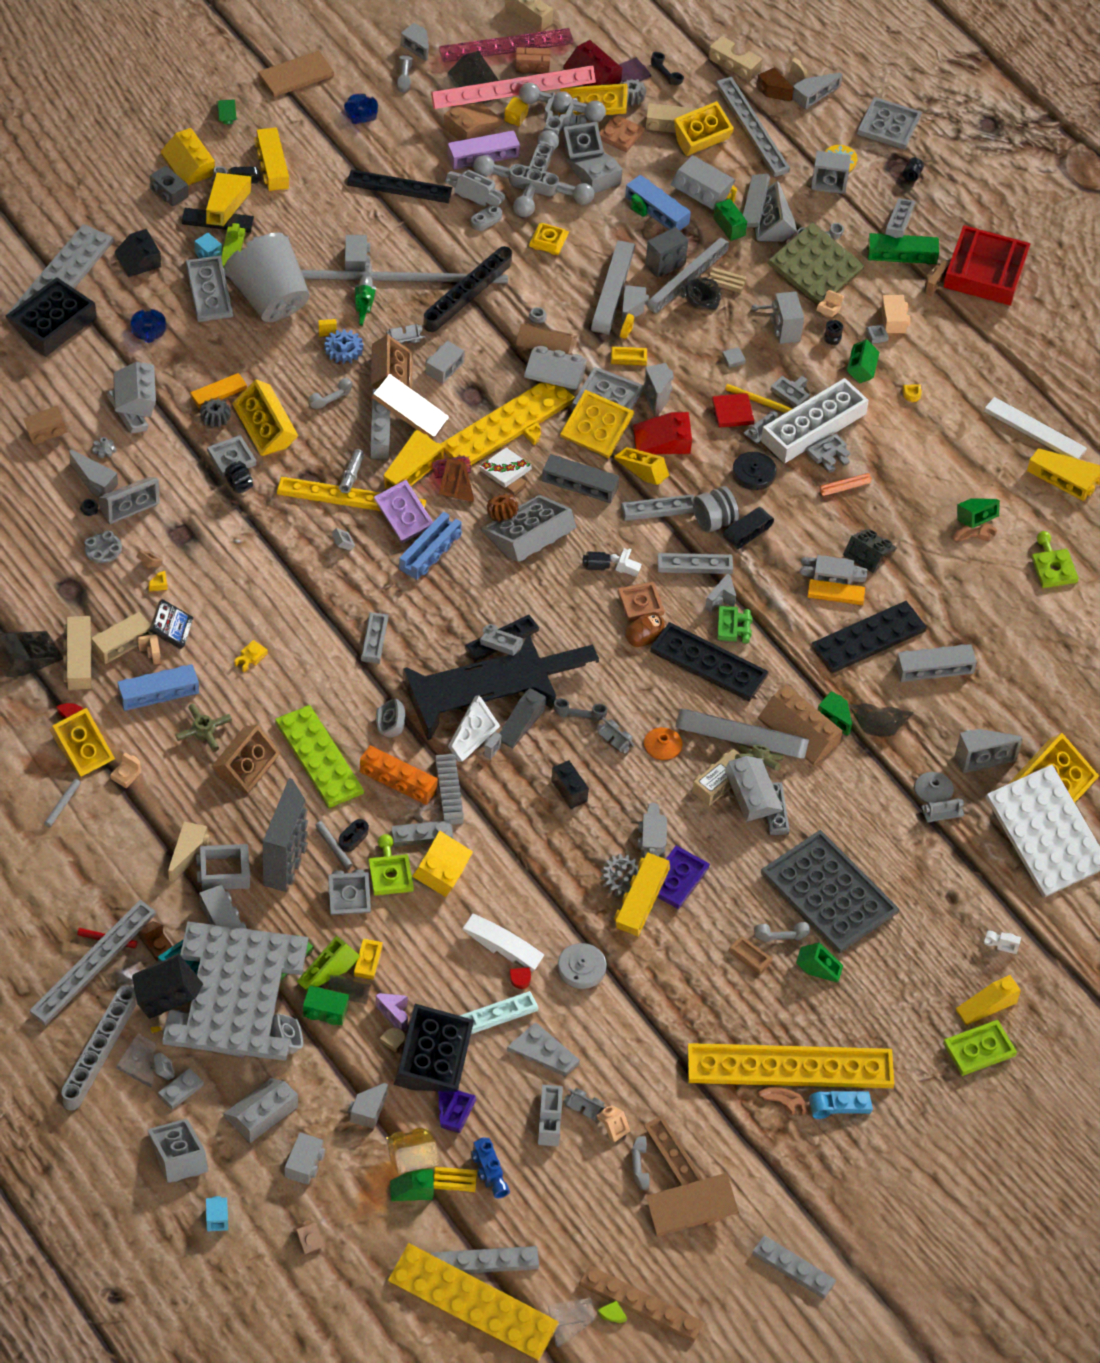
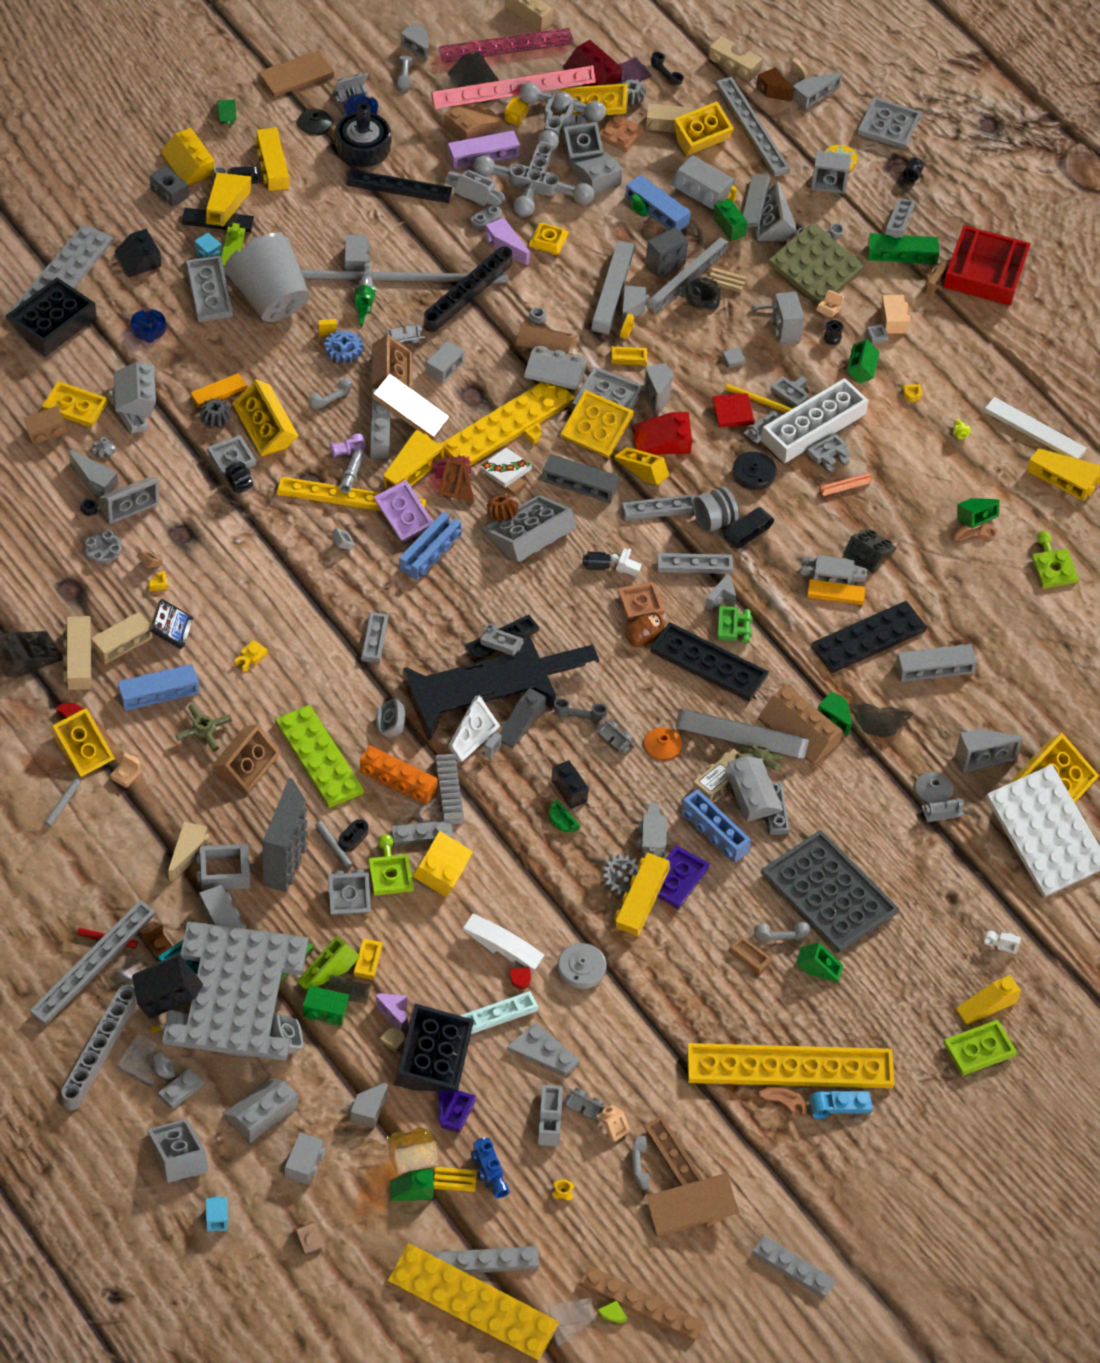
(76, 403): none -> yellow plate
(150, 643): light nougat bracket -> none
(315, 121): none -> pearl dark grey dish
(346, 87): none -> light grey hinge
(347, 446): none -> lavender connector
(363, 137): none -> black wheel
(501, 234): none -> lavender slope
(532, 60): nougat brick -> none
(562, 818): none -> green plate
(567, 1186): none -> yellow plate
(715, 826): none -> medium blue brick
(960, 430): none -> neon yellow plate

